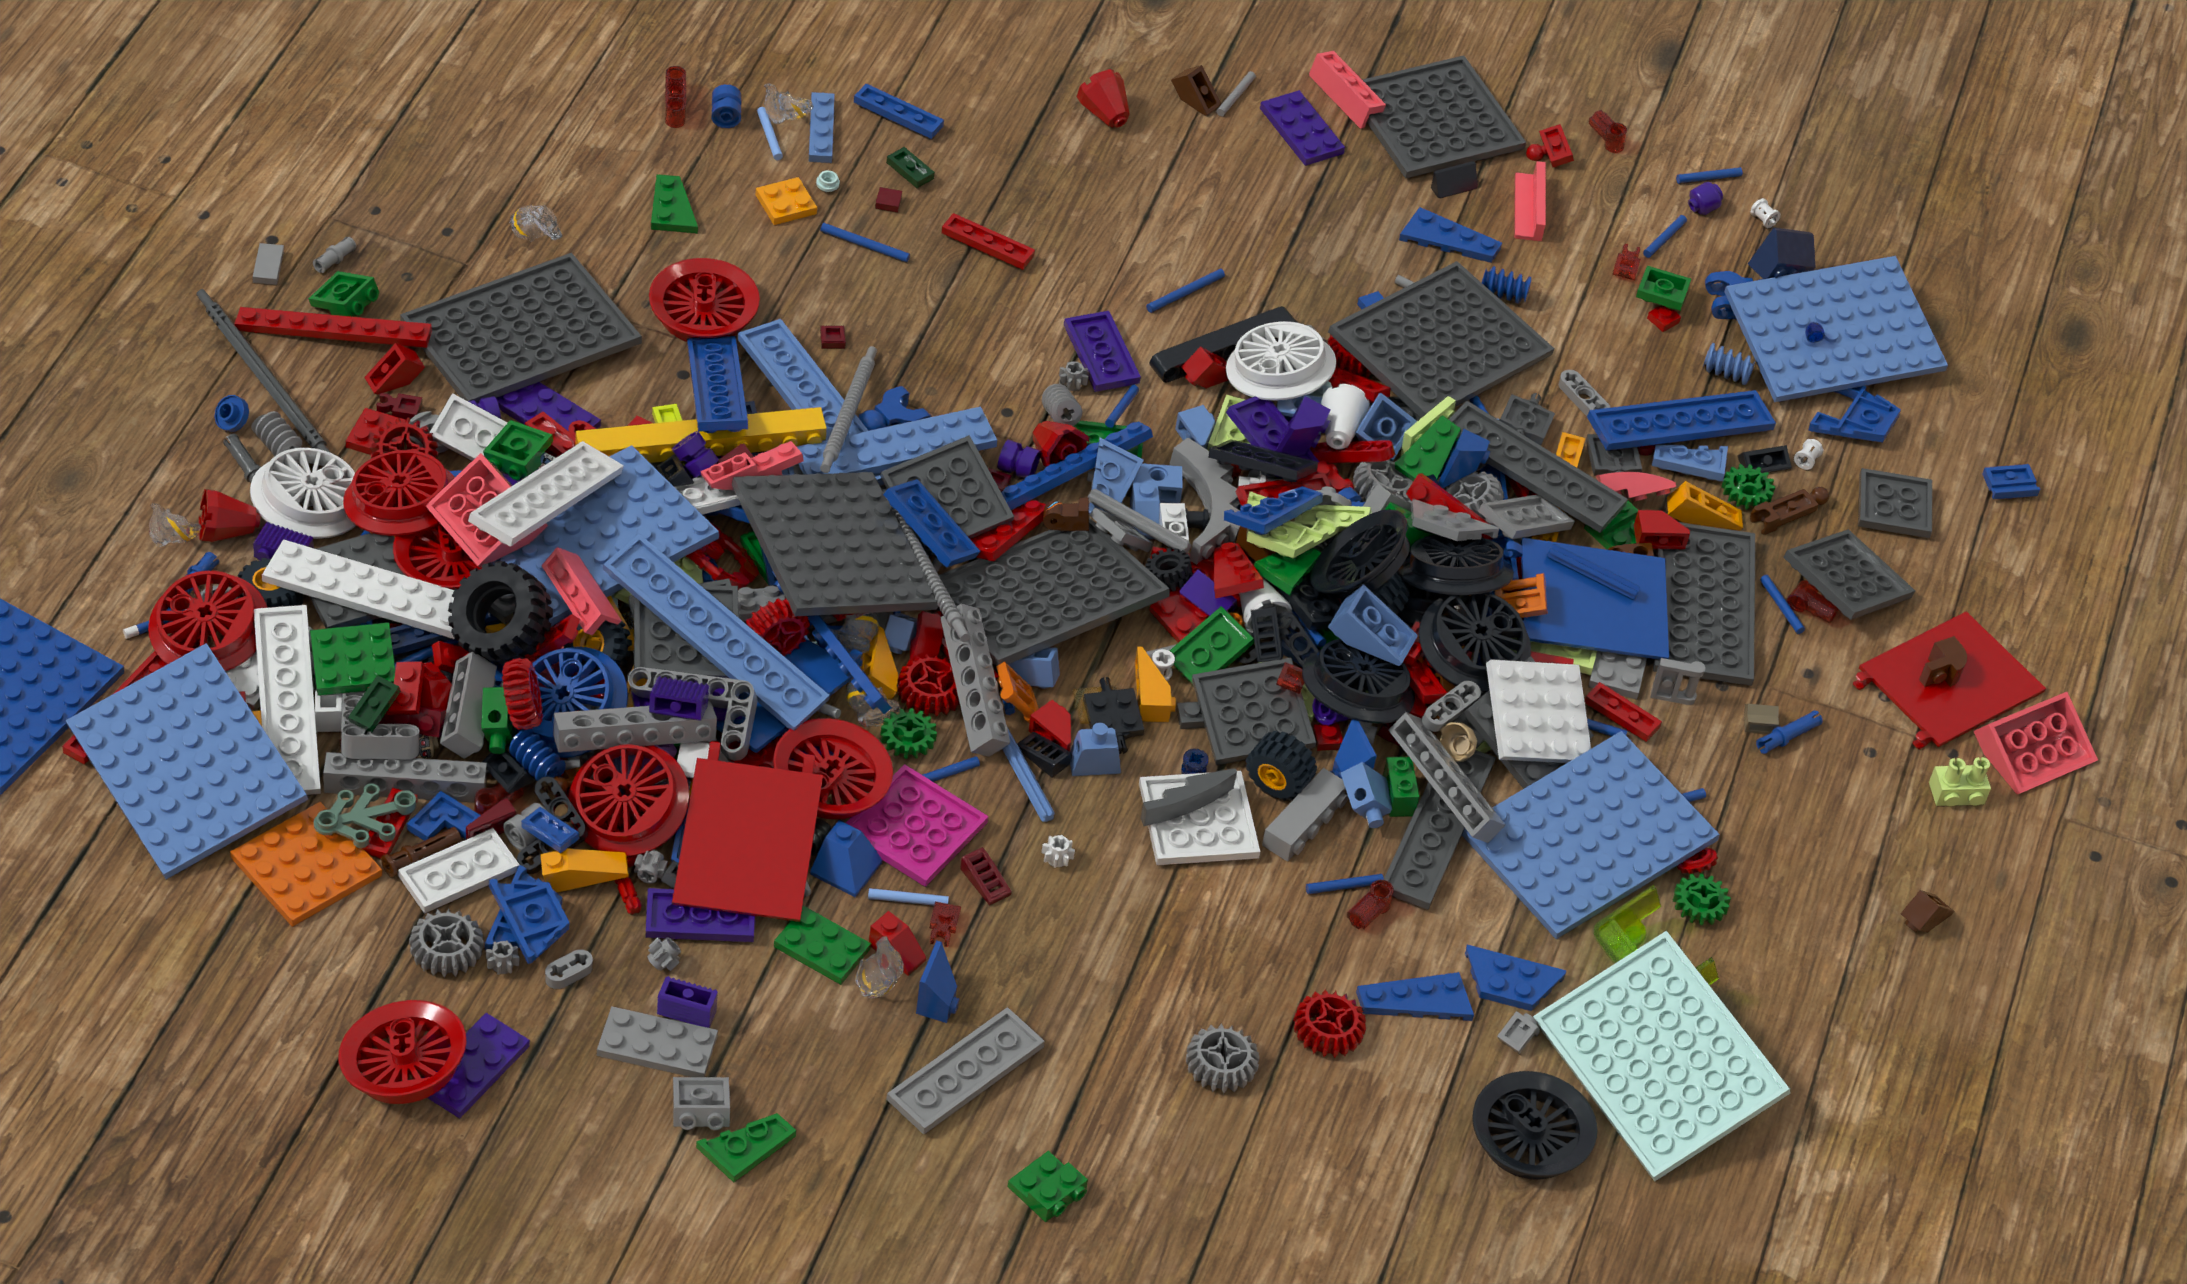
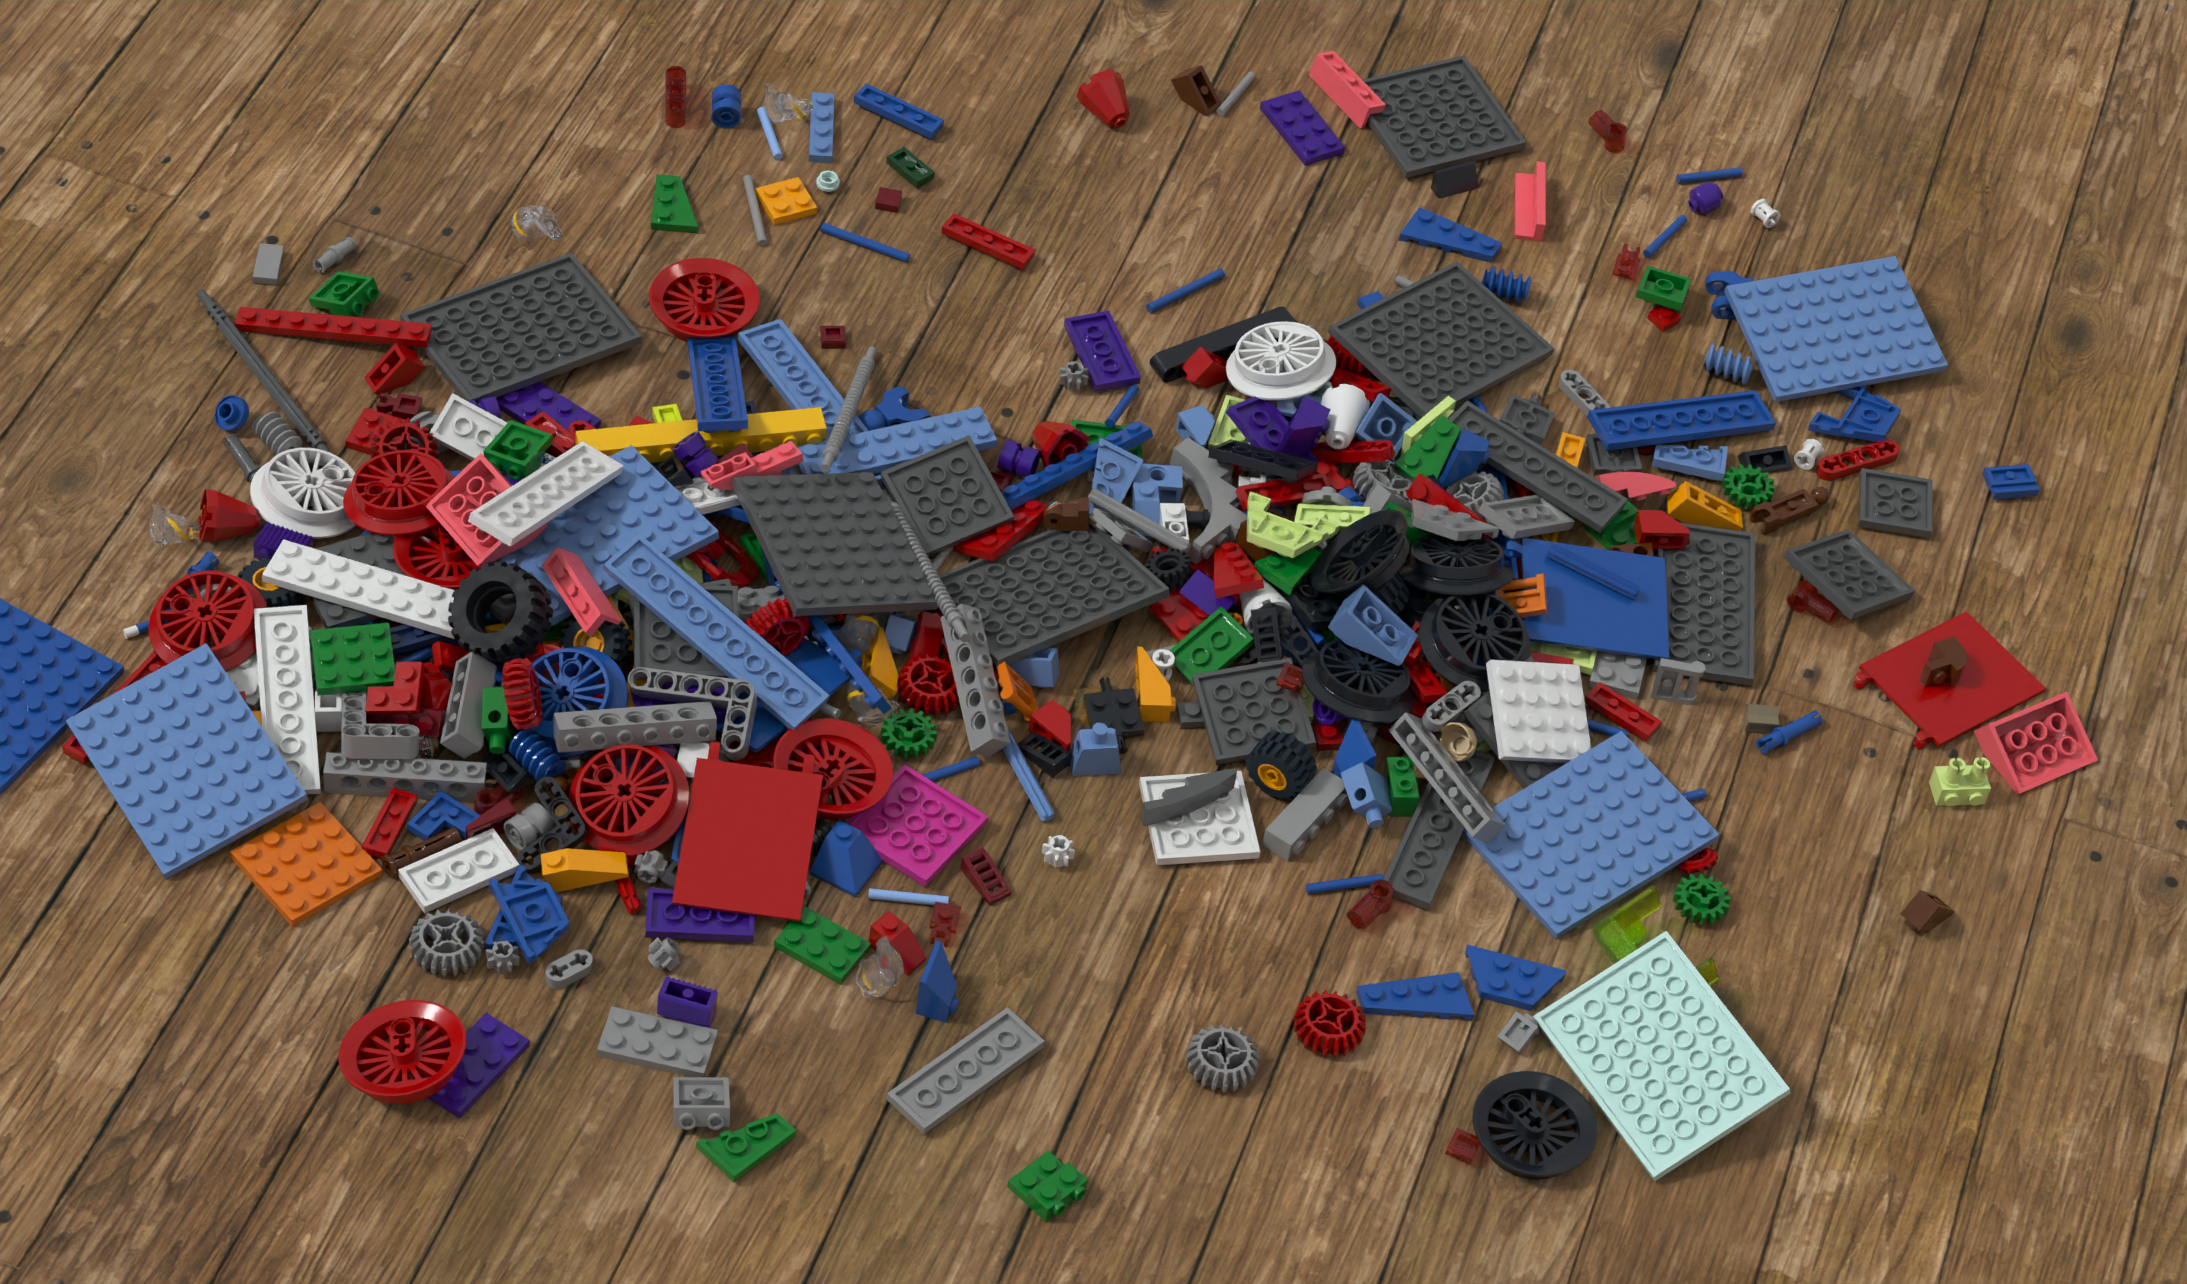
(330, 821): sand green plant -> none
(374, 704): dark green plate -> none
(550, 829): blue plate -> none
(560, 634): red plate -> none
(679, 698): dark purple brick -> none
(755, 210): none -> light grey bar
(931, 523): blue plate -> none
(1061, 405): light grey piece -> none
(1194, 762): clear blue wheel -> none
(1274, 511): blue wing -> none
(1463, 1146): none -> clear red plate
(1554, 145): red plate -> none
(1782, 604): blue bar -> none
(1784, 253): dark blue slope -> none
(1814, 332): clear blue hinge -> none
(1833, 468): none -> red beam

